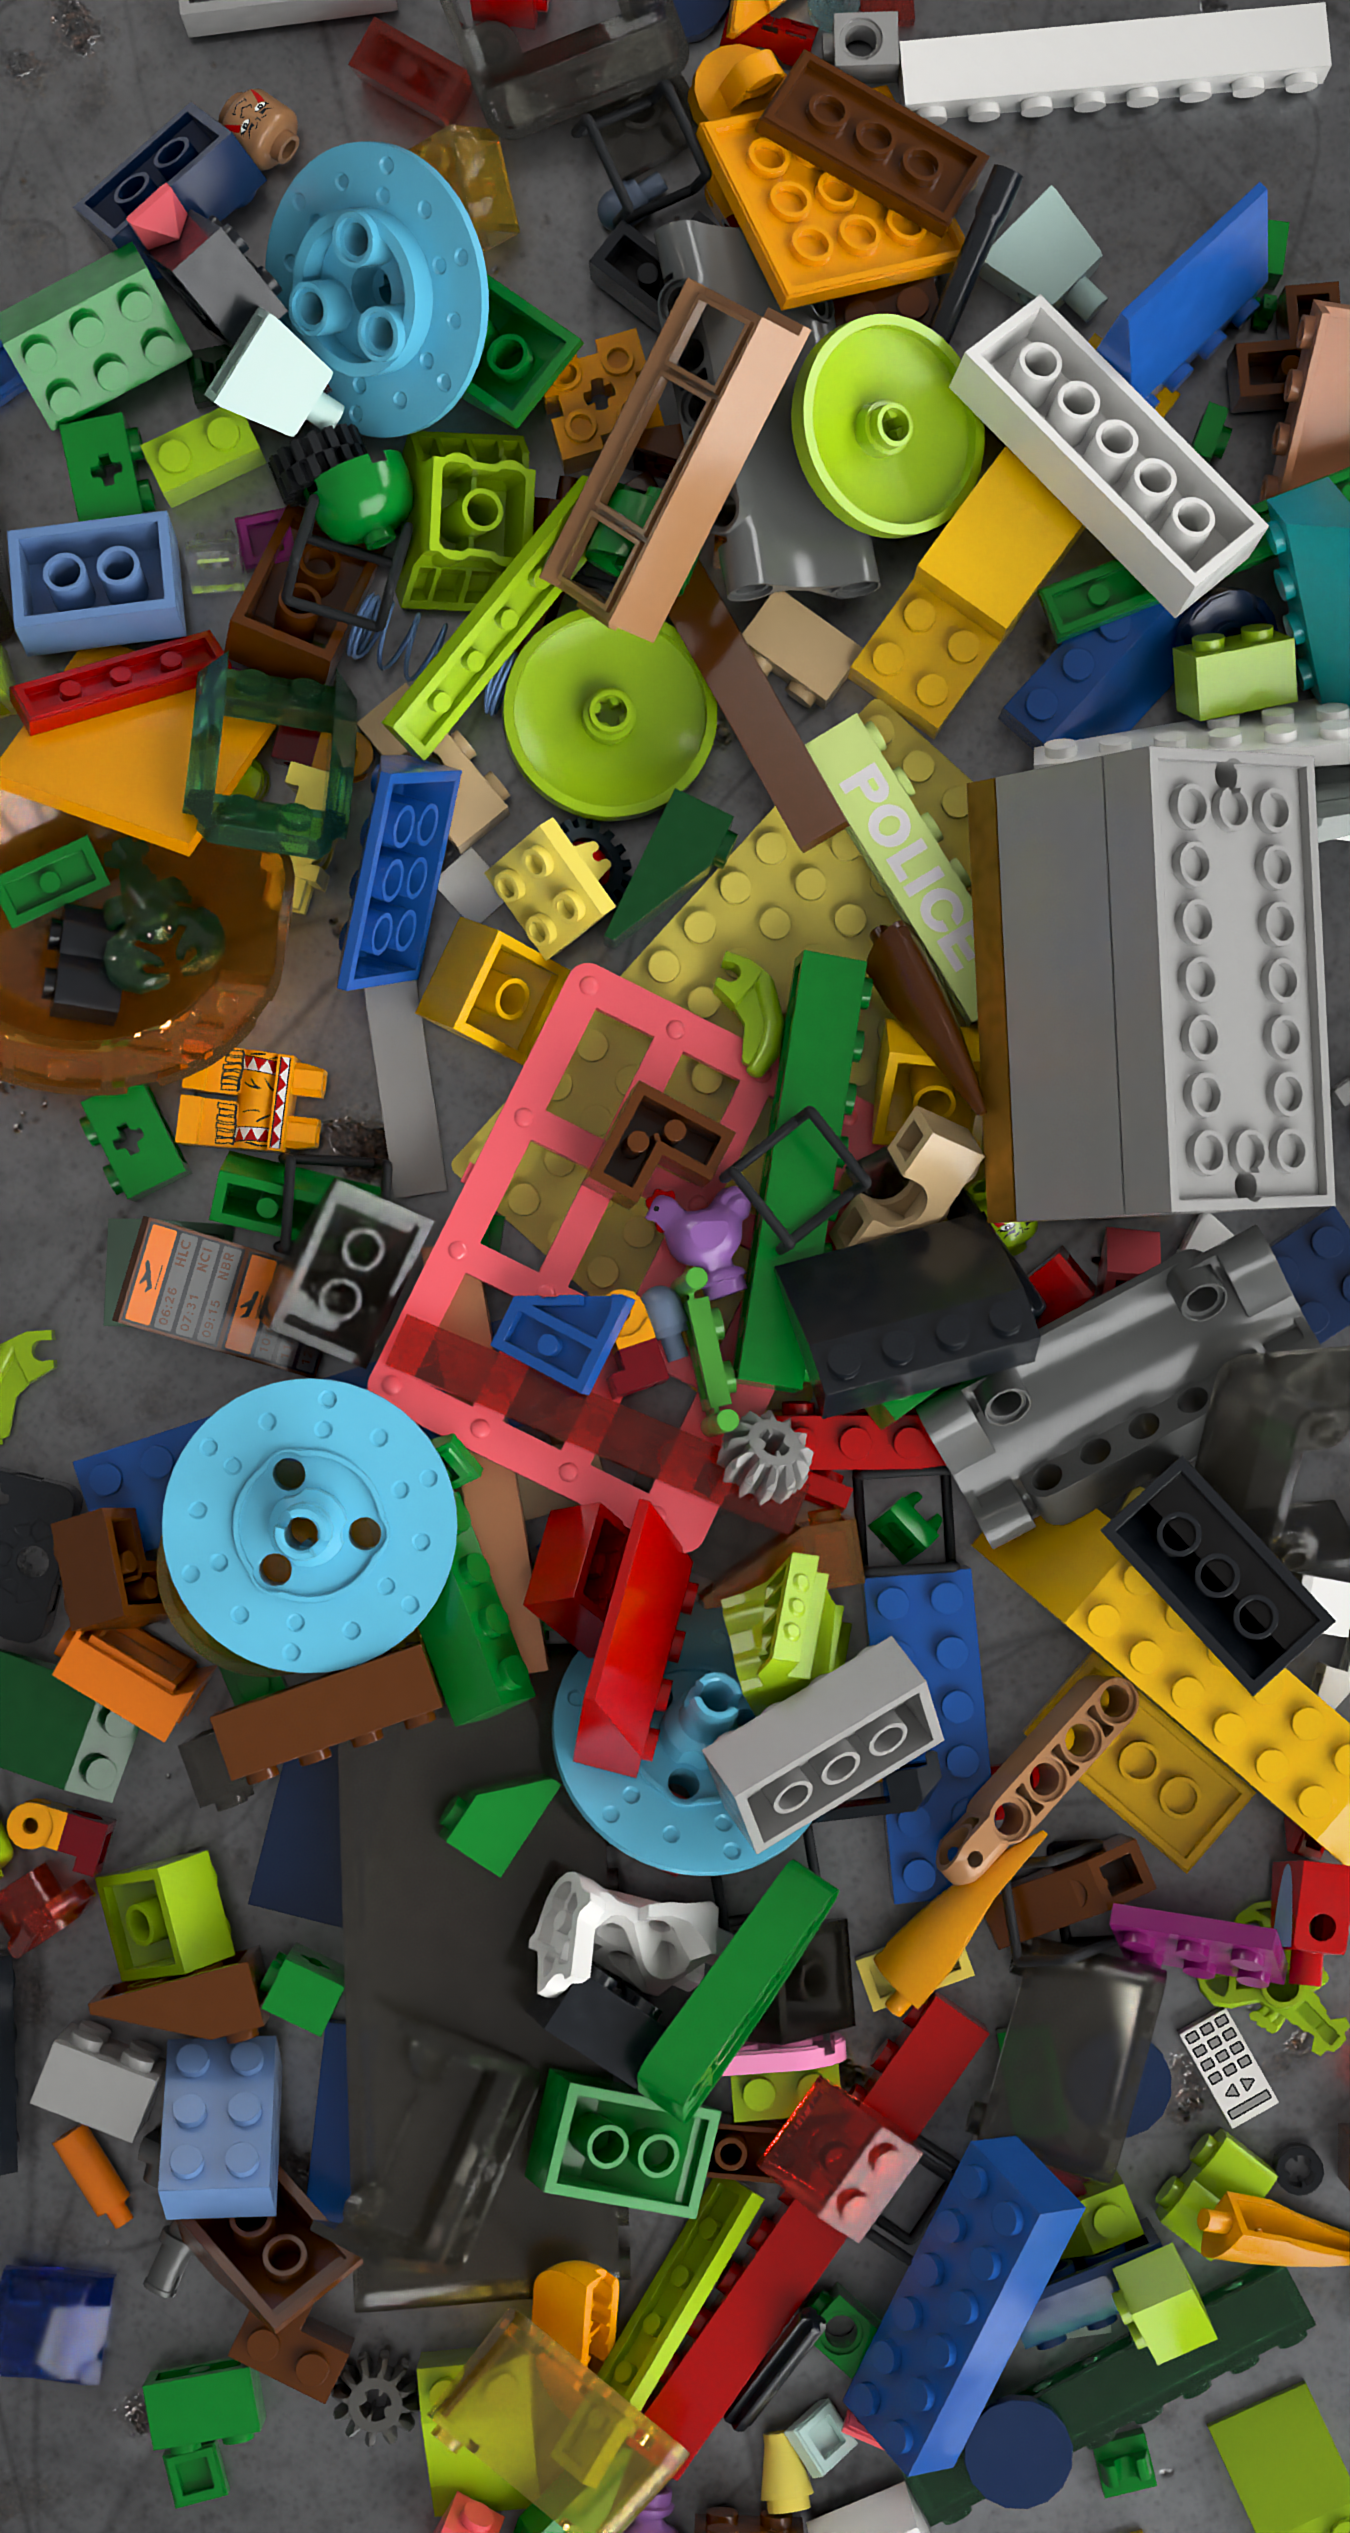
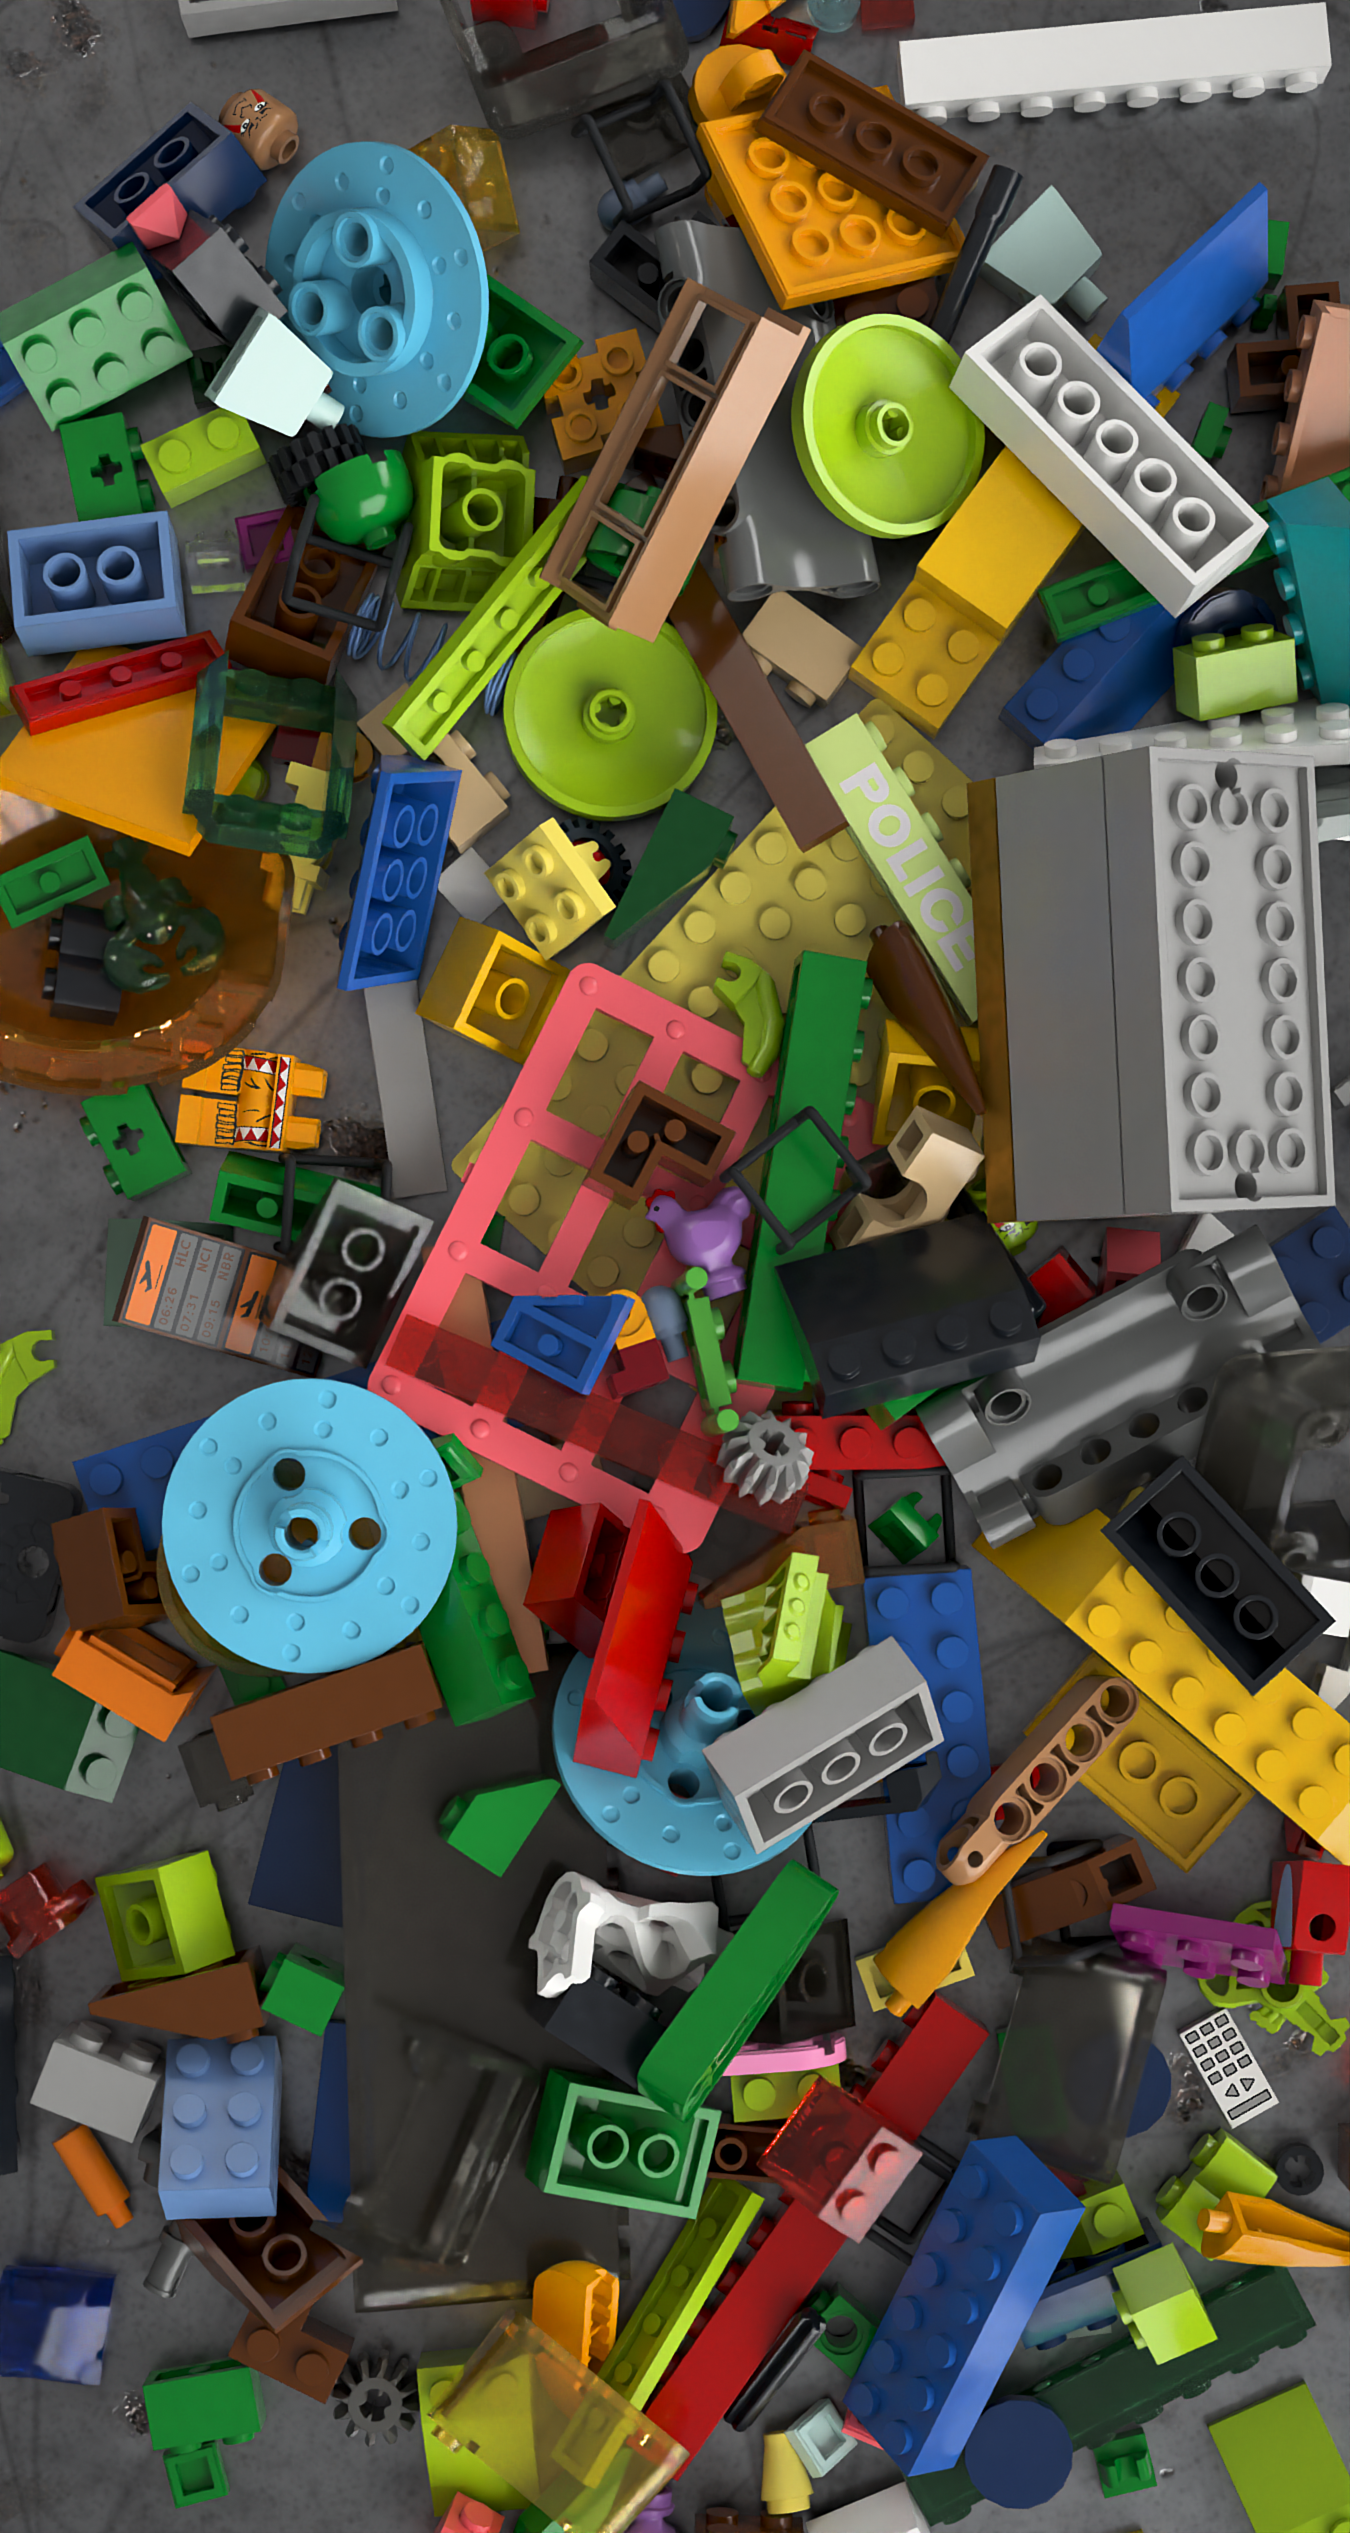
(63, 1829): leg -> none
(411, 73): clear red brick -> none
(876, 29): light grey brick -> none

